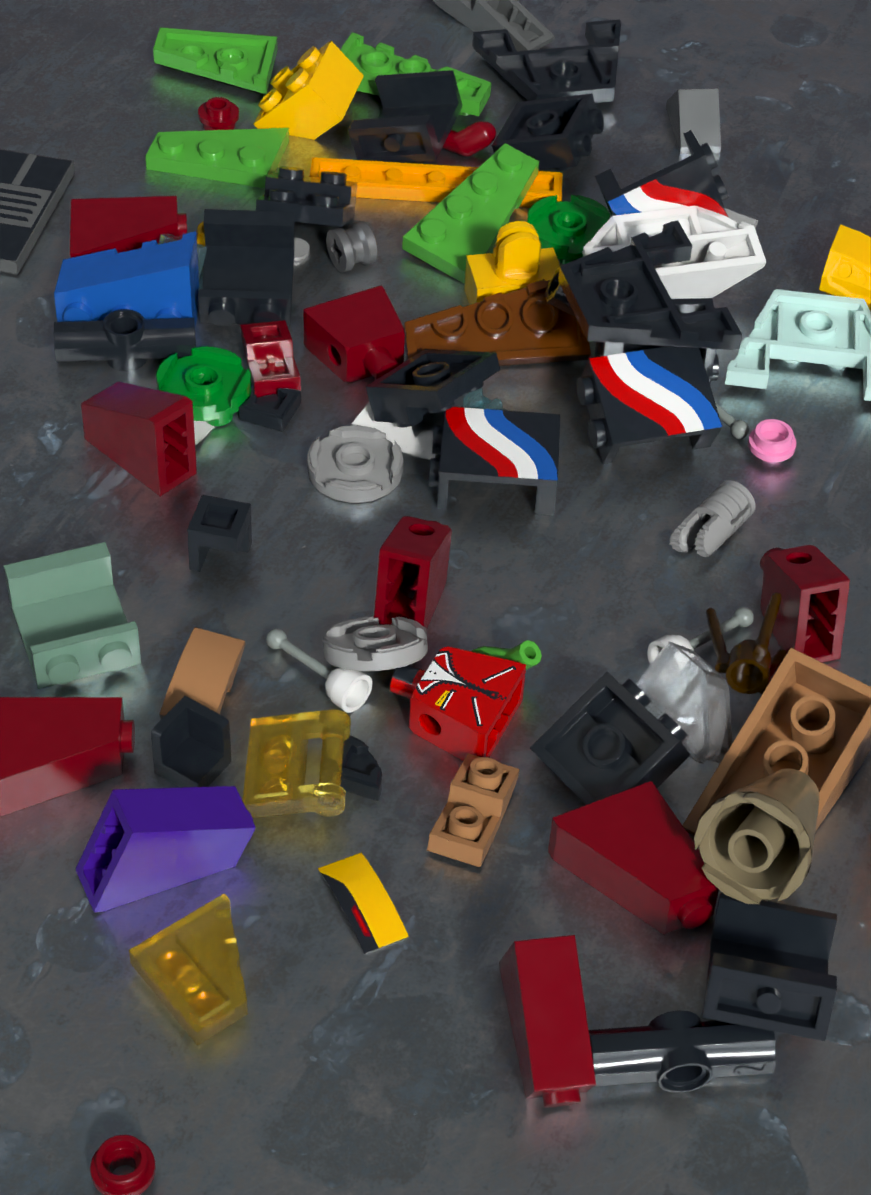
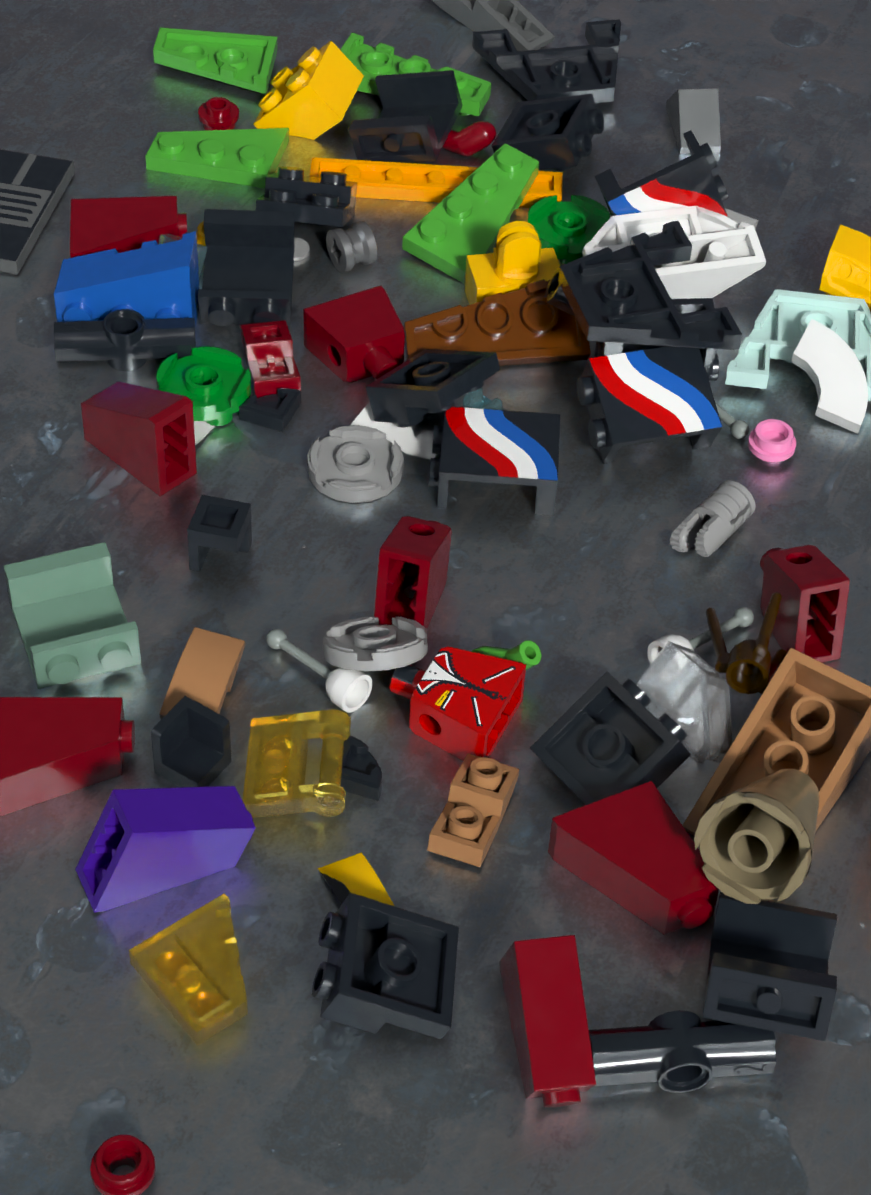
(386, 968): none -> black plate
(836, 374): none -> white tile

